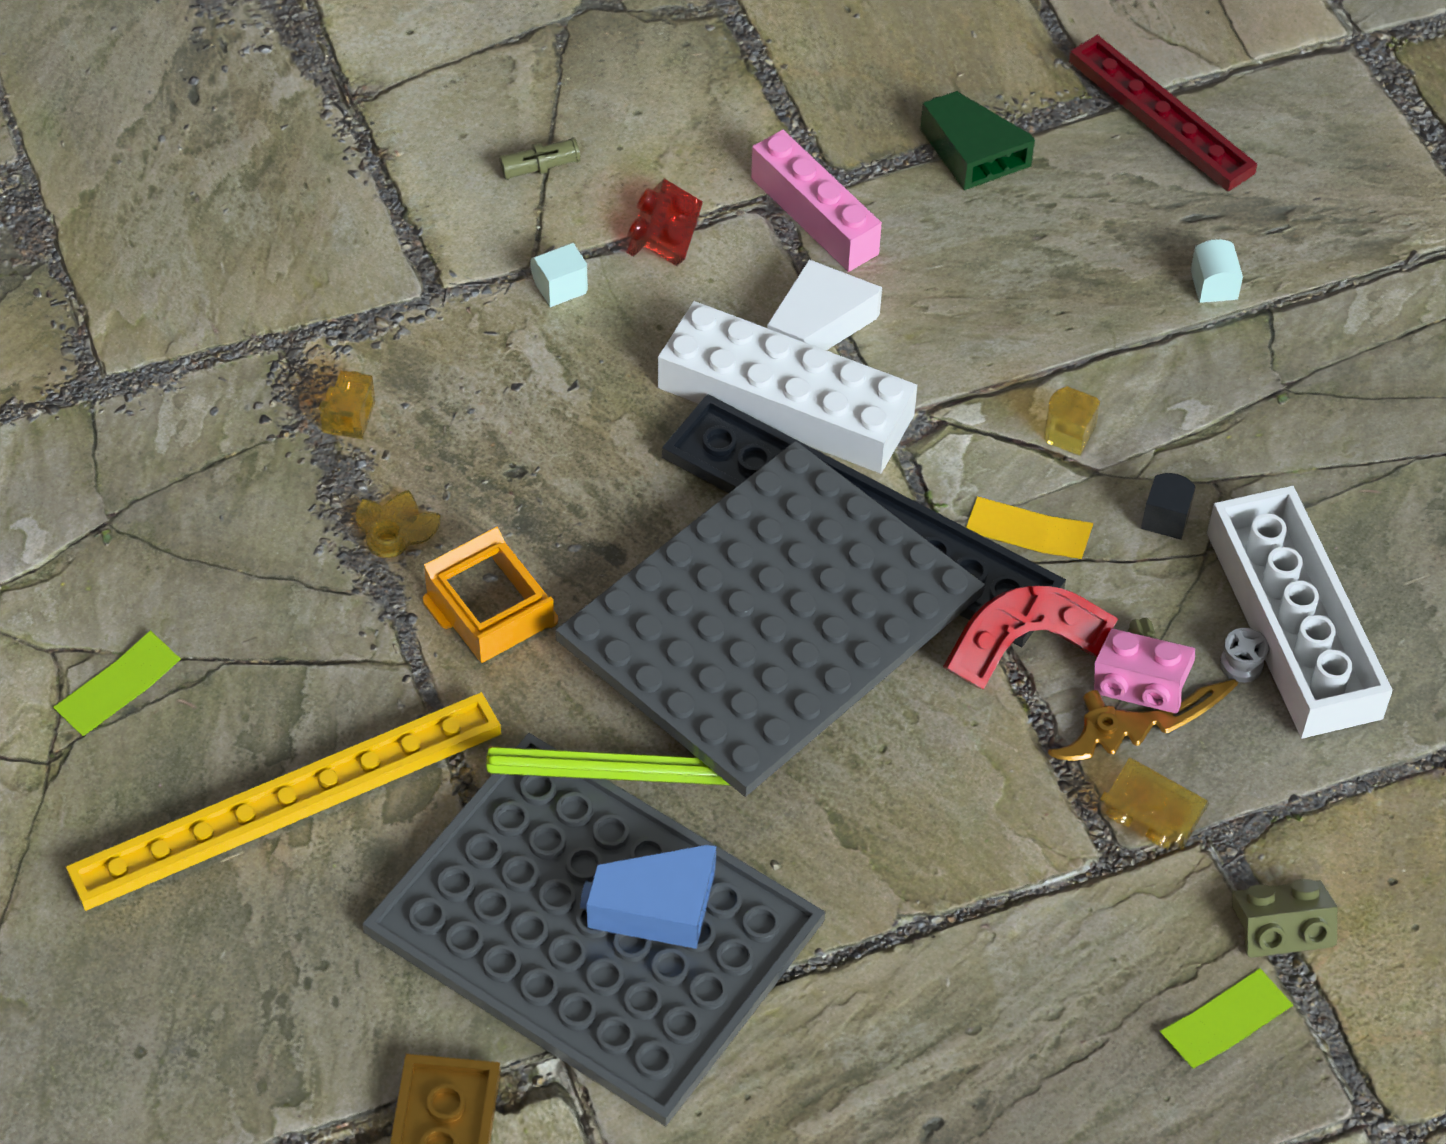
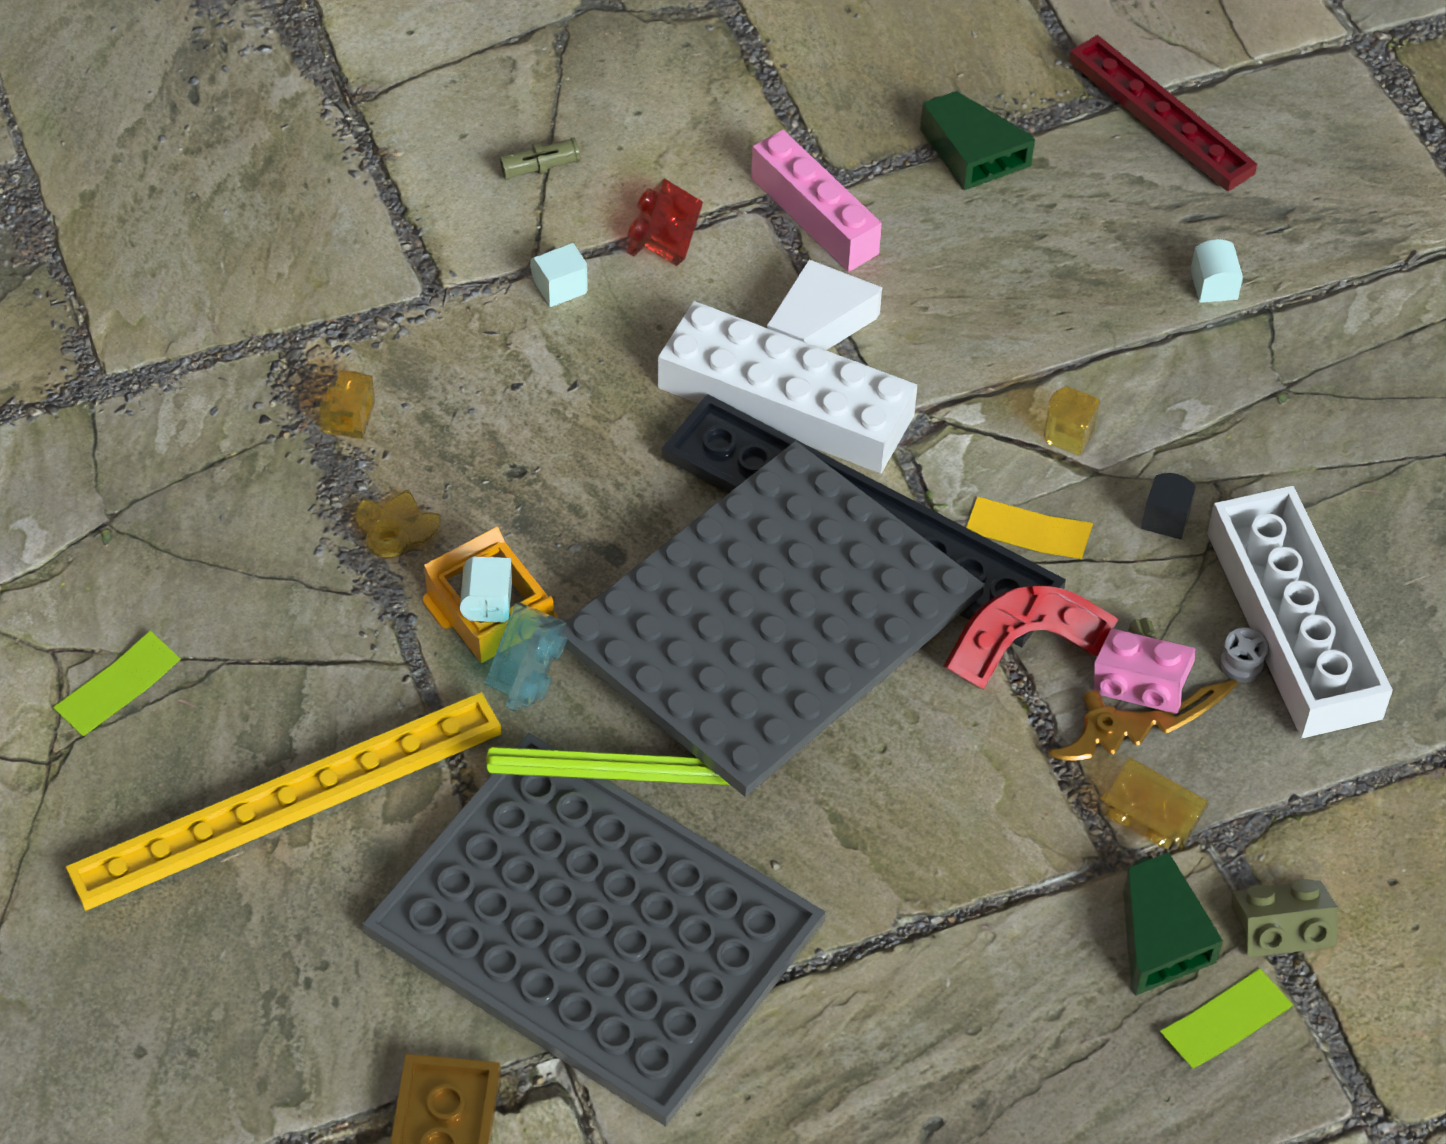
(486, 589): none -> light aqua piece
(526, 655): none -> clear light blue bracket
(653, 895): medium blue slope -> none
(1165, 925): none -> dark green slope

